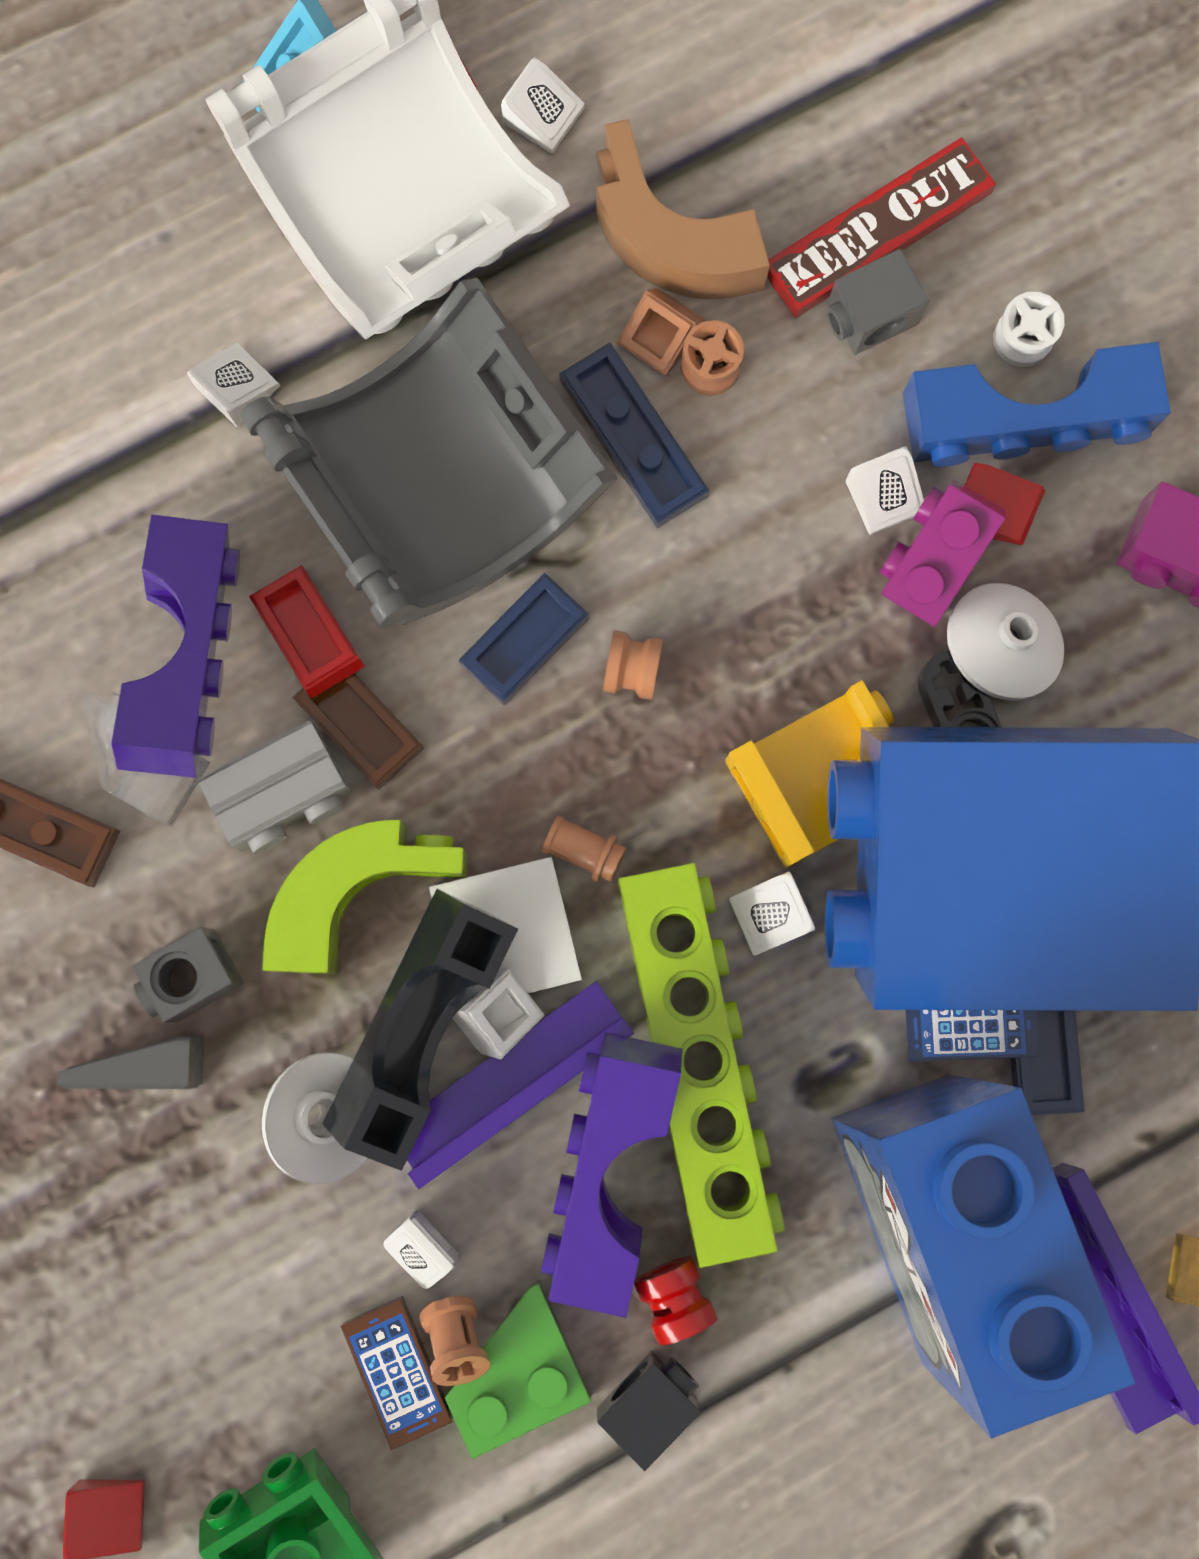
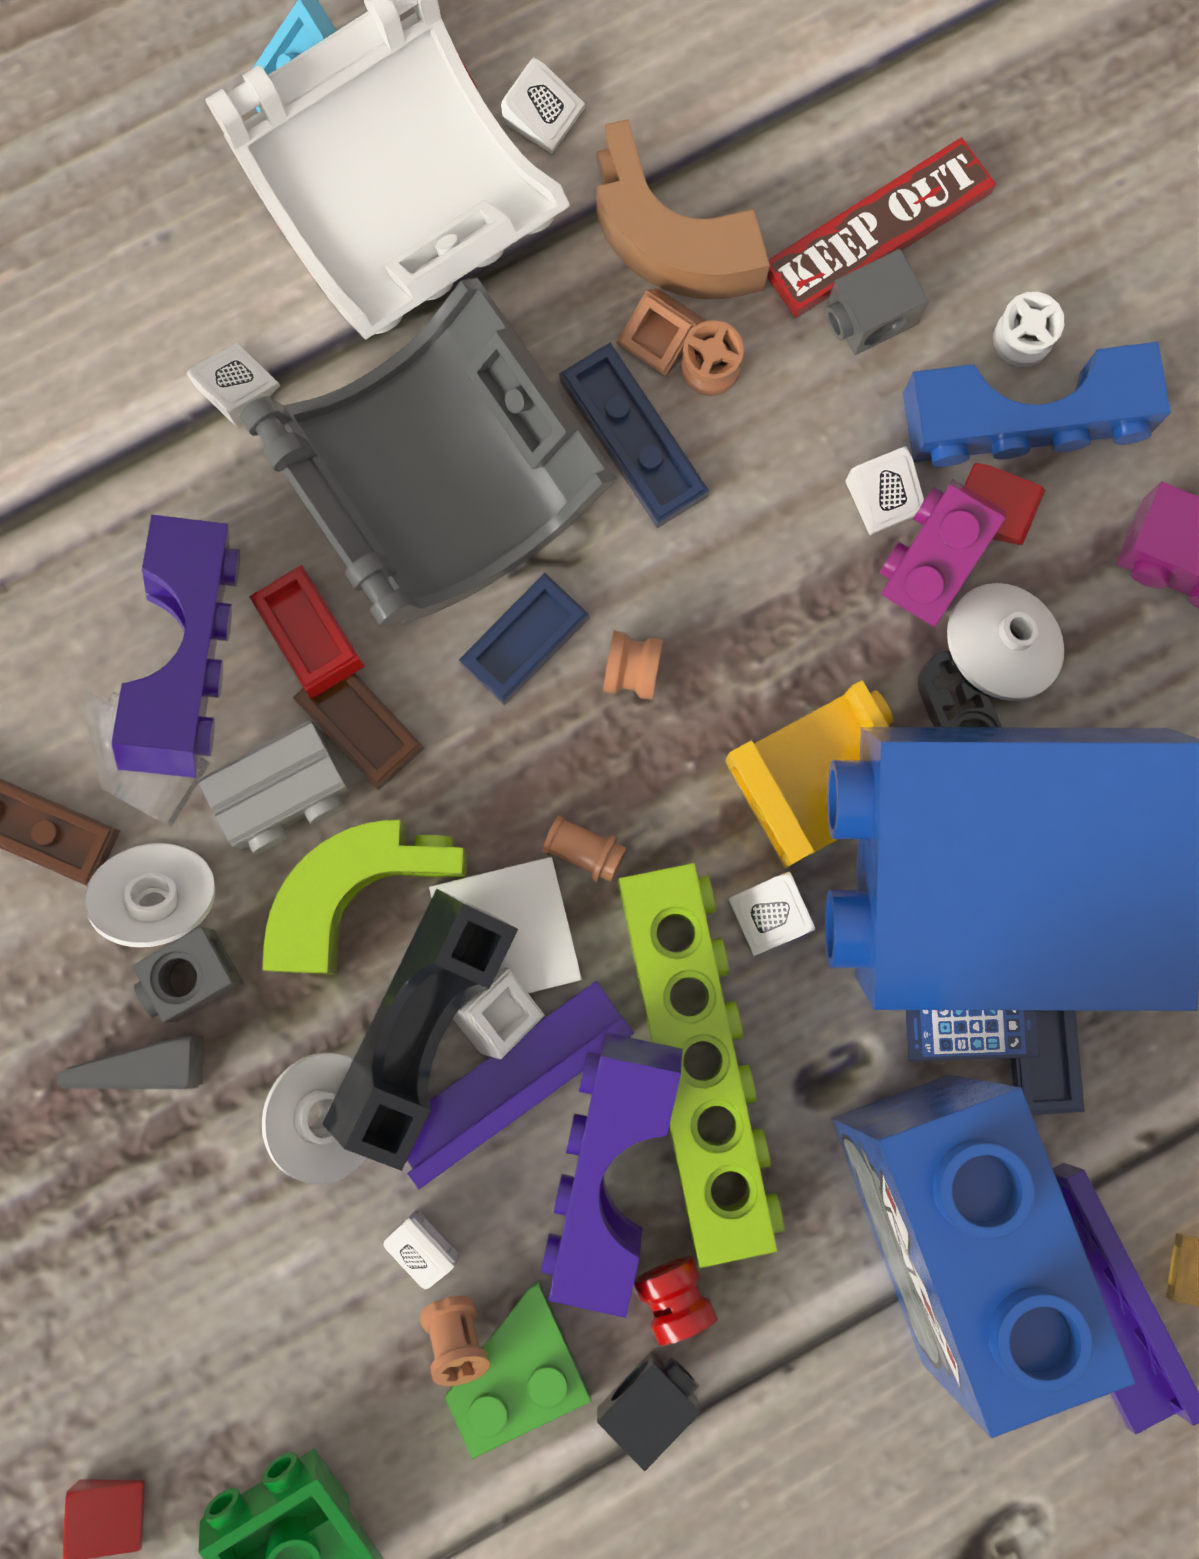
(150, 895): none -> white dish
(396, 1372): tile -> none

